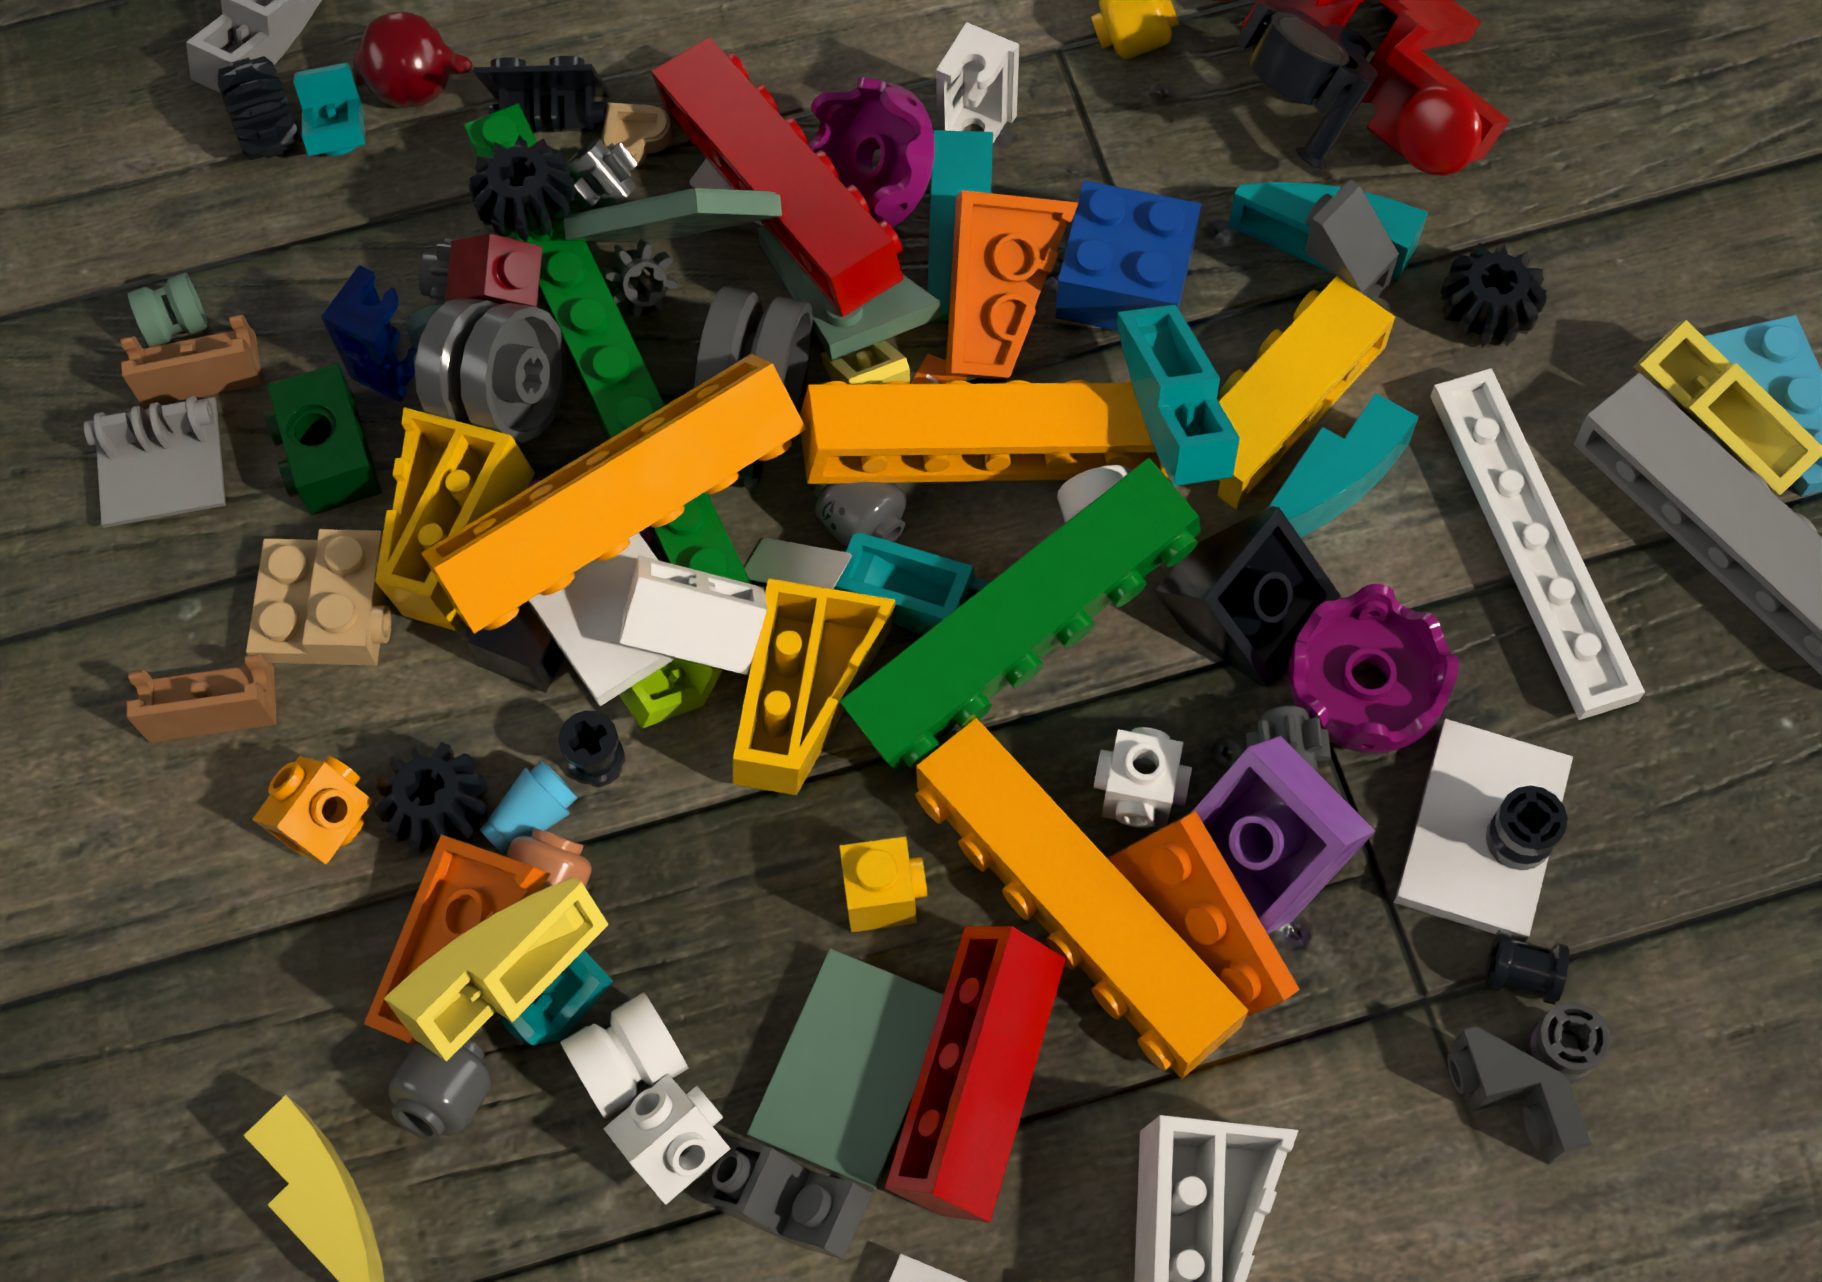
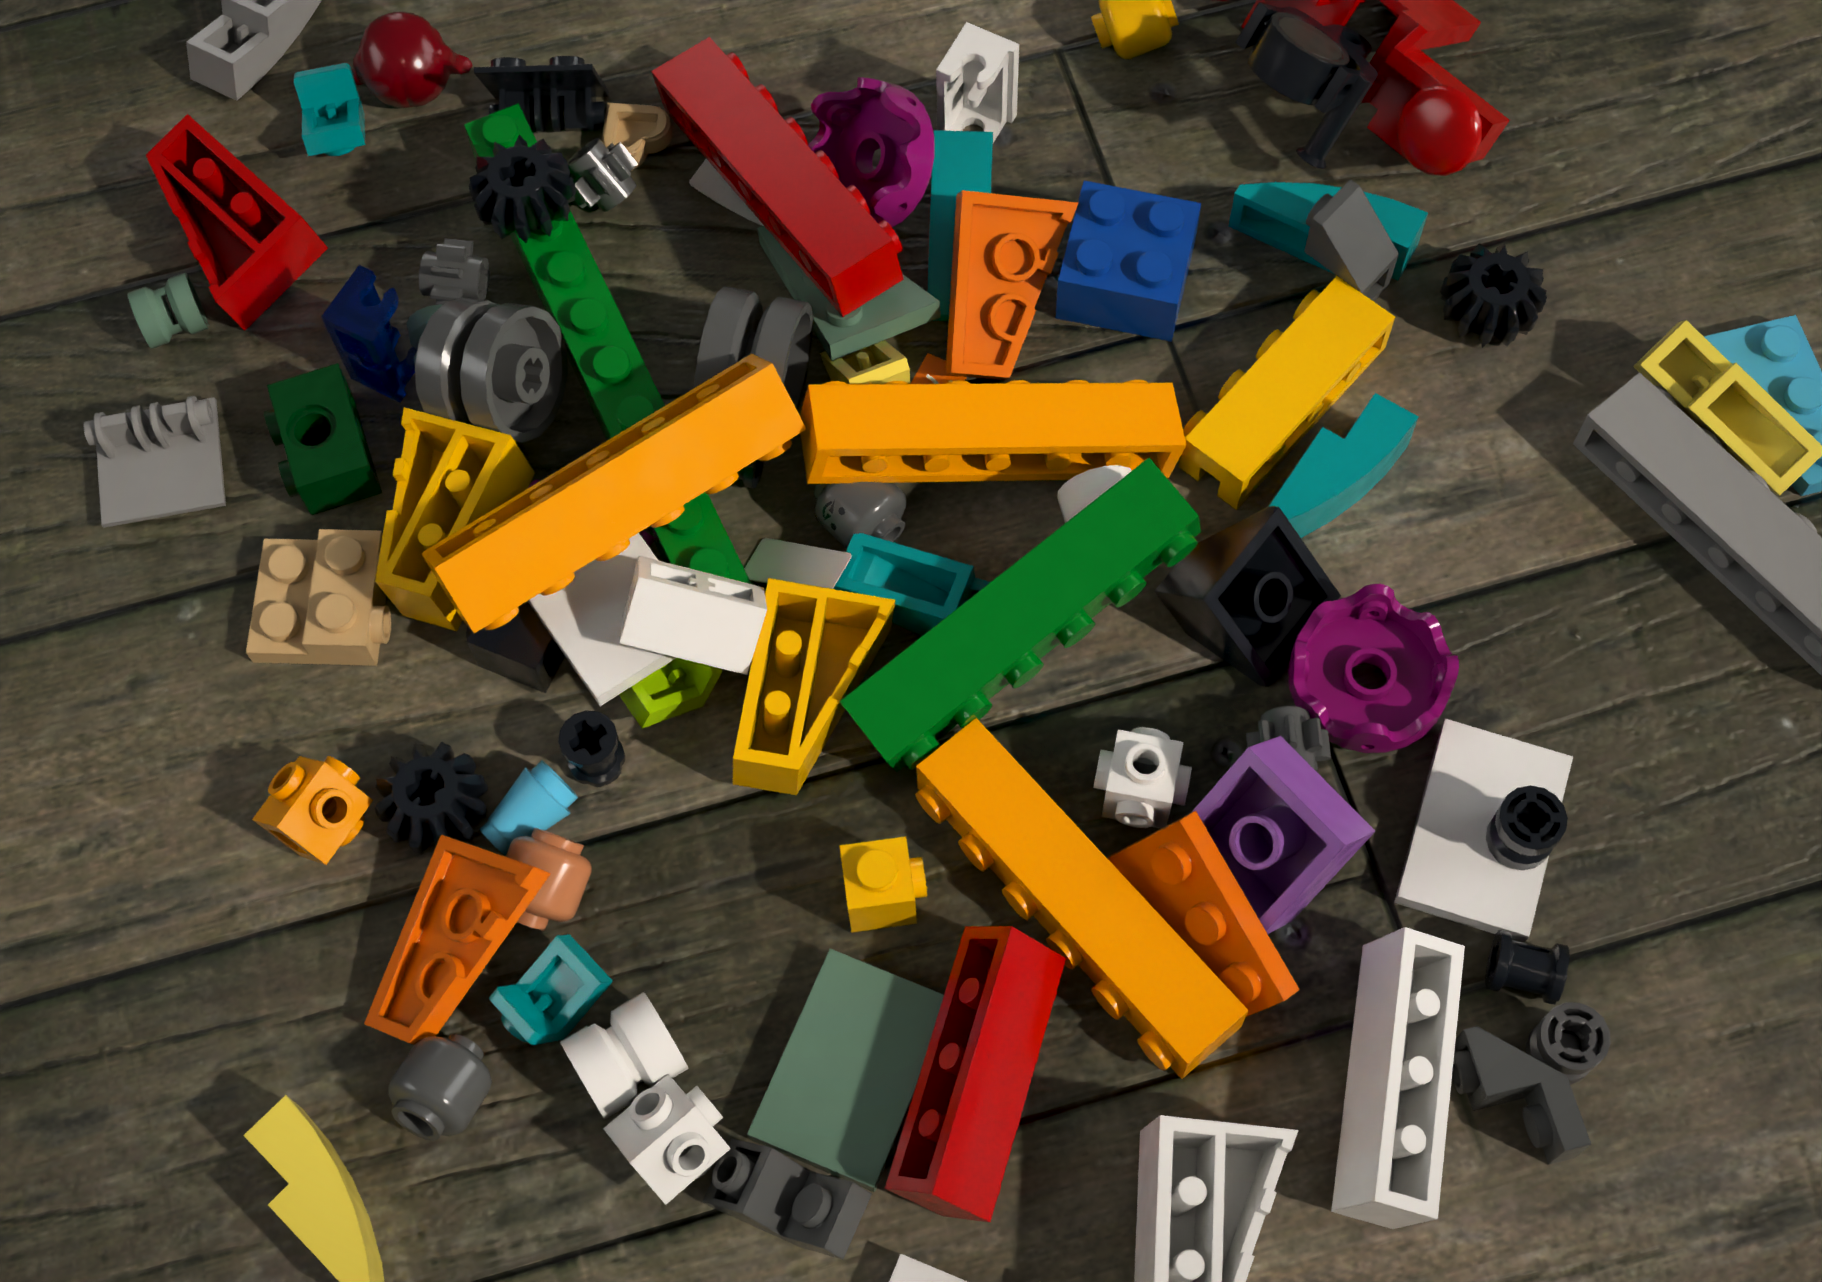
(193, 366): medium nougat hinge -> none
(204, 701): medium nougat hinge -> none
(234, 222): none -> red wedge
(257, 107): black gear -> none
(494, 270): dark red brick -> none
(496, 966): light yellow slope -> none
(648, 291): dark grey gear -> none
(673, 215): sand green tile -> none
(1177, 395): teal slope -> none
(1399, 1080): none -> white brick
(1536, 545): white plate -> none

